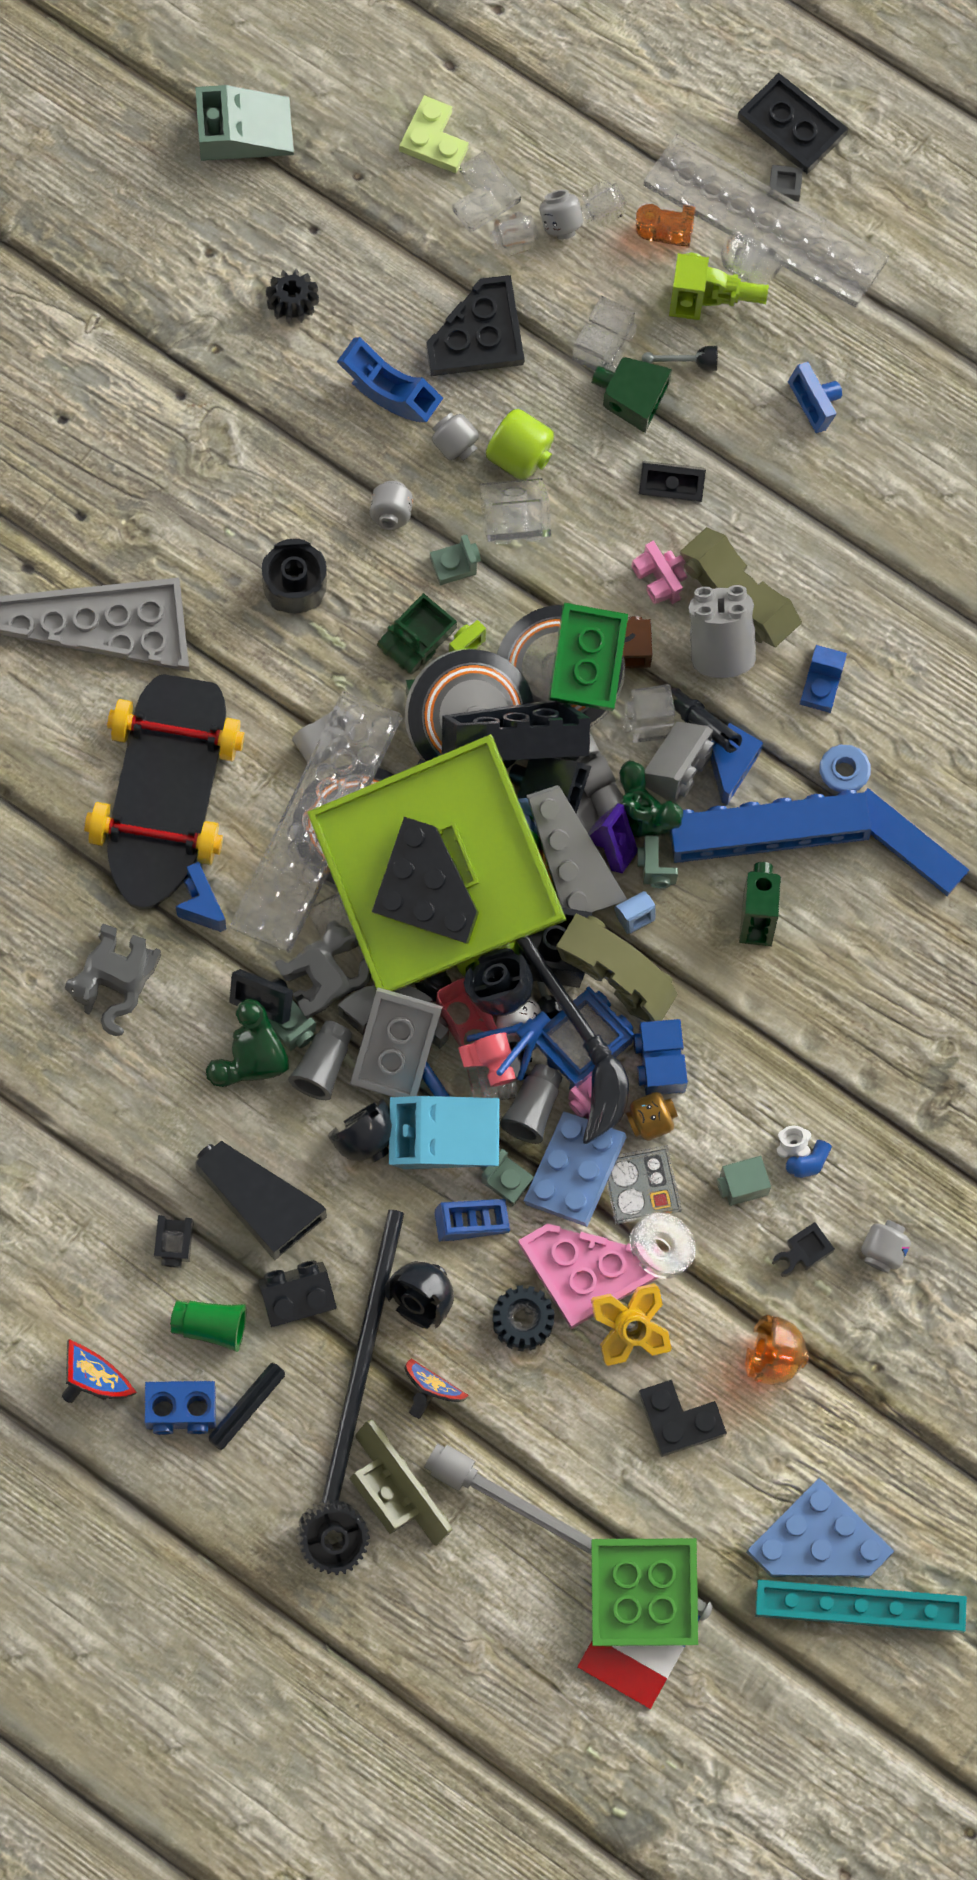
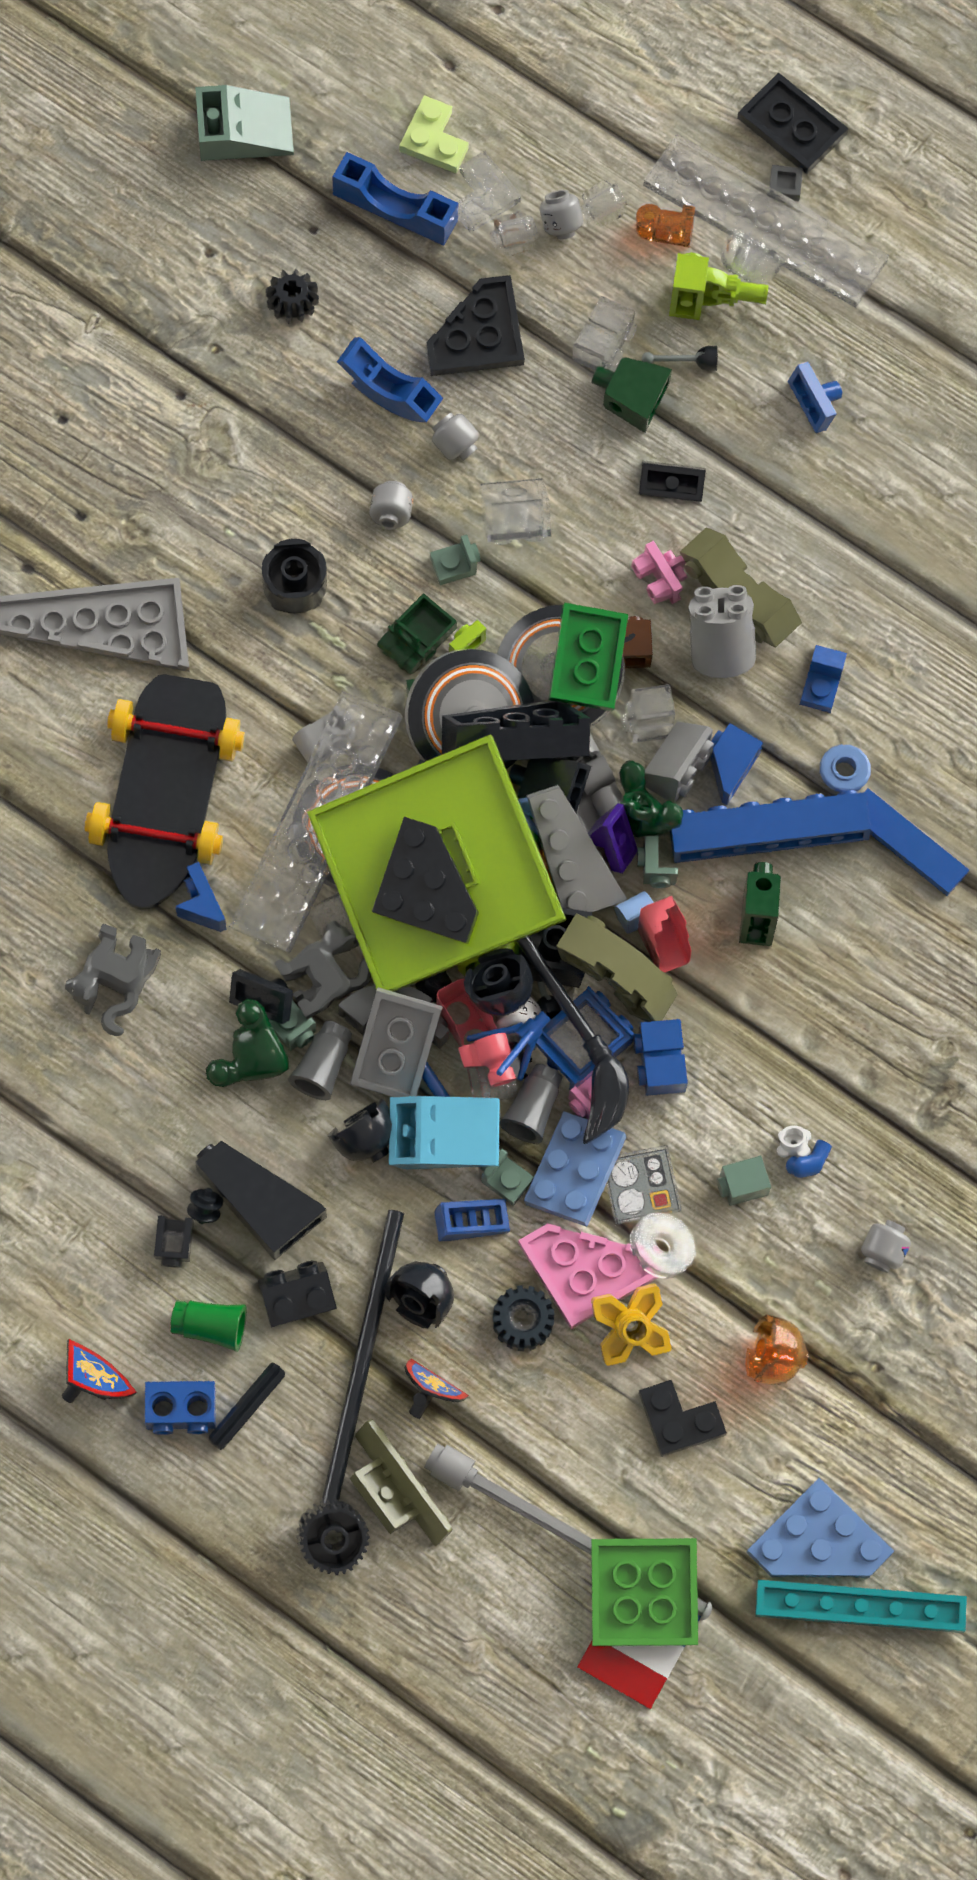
(205, 1206): none -> black wheel
(365, 187): none -> blue arch
(520, 444): lime head -> none
(652, 1116): pearl gold head -> none
(663, 935): none -> coral piece
(694, 713): black pin -> none
(806, 1248): black plate -> none

